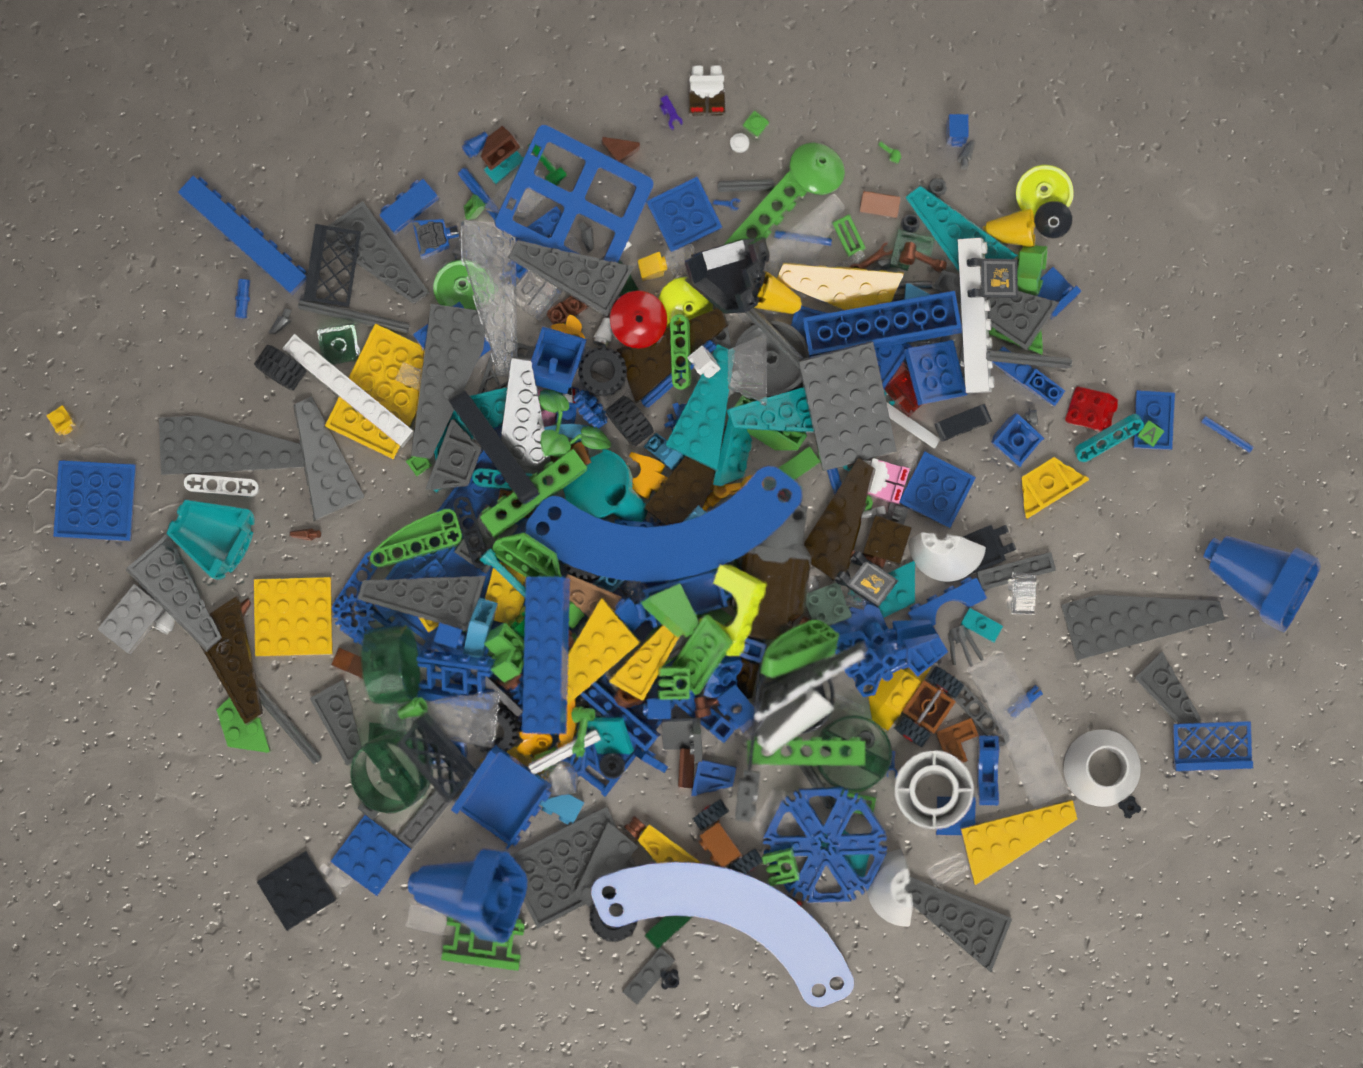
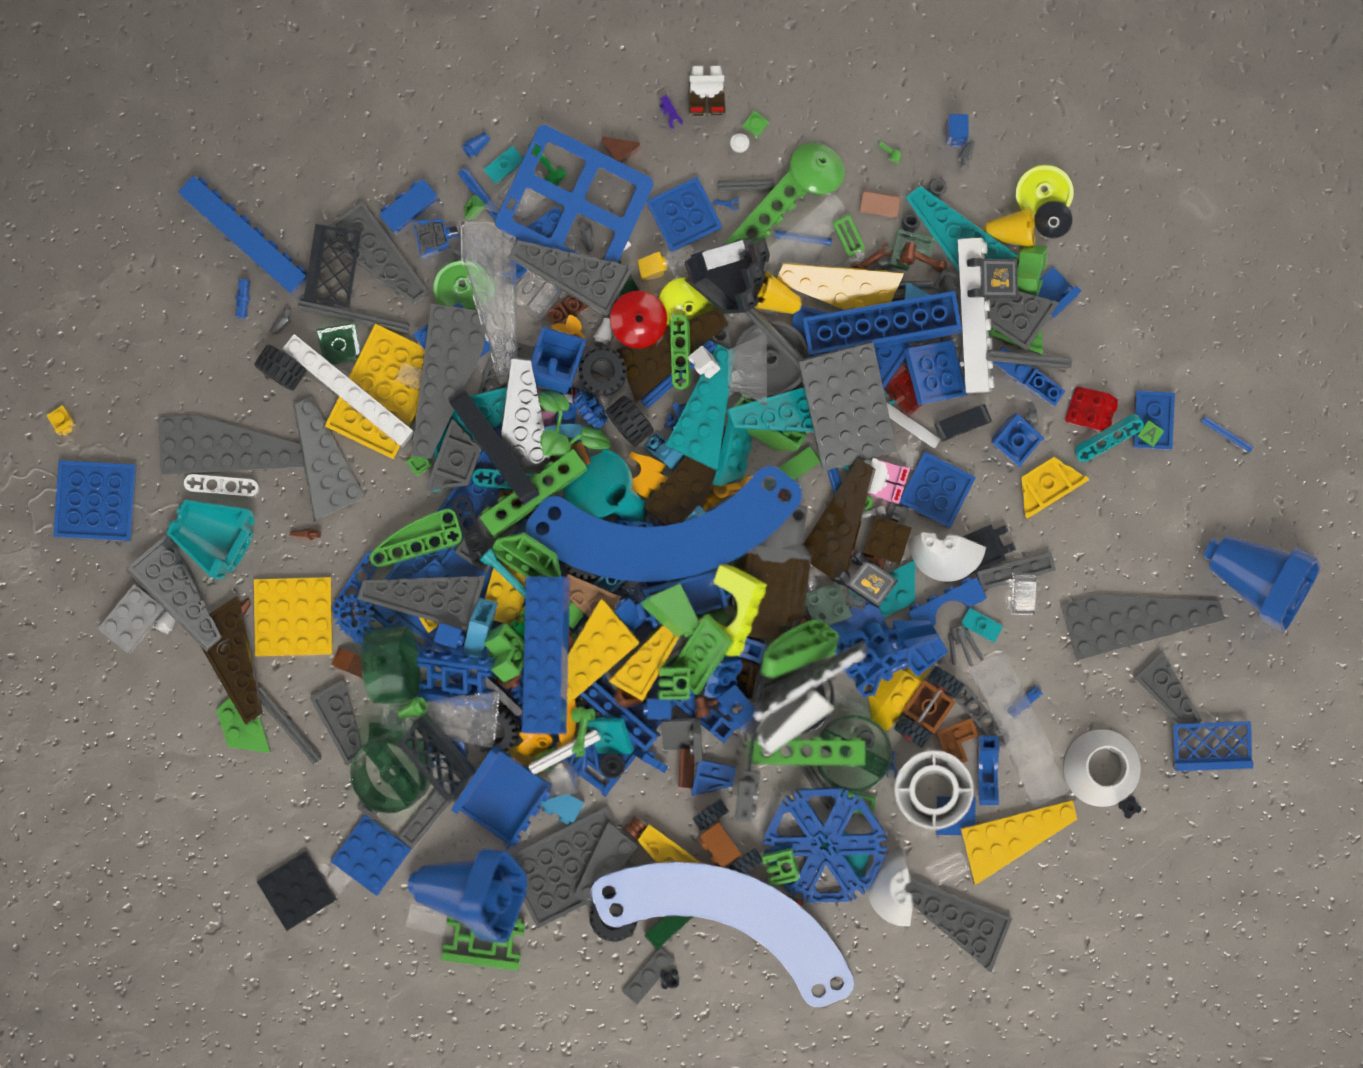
(498, 147): copper slope -> none

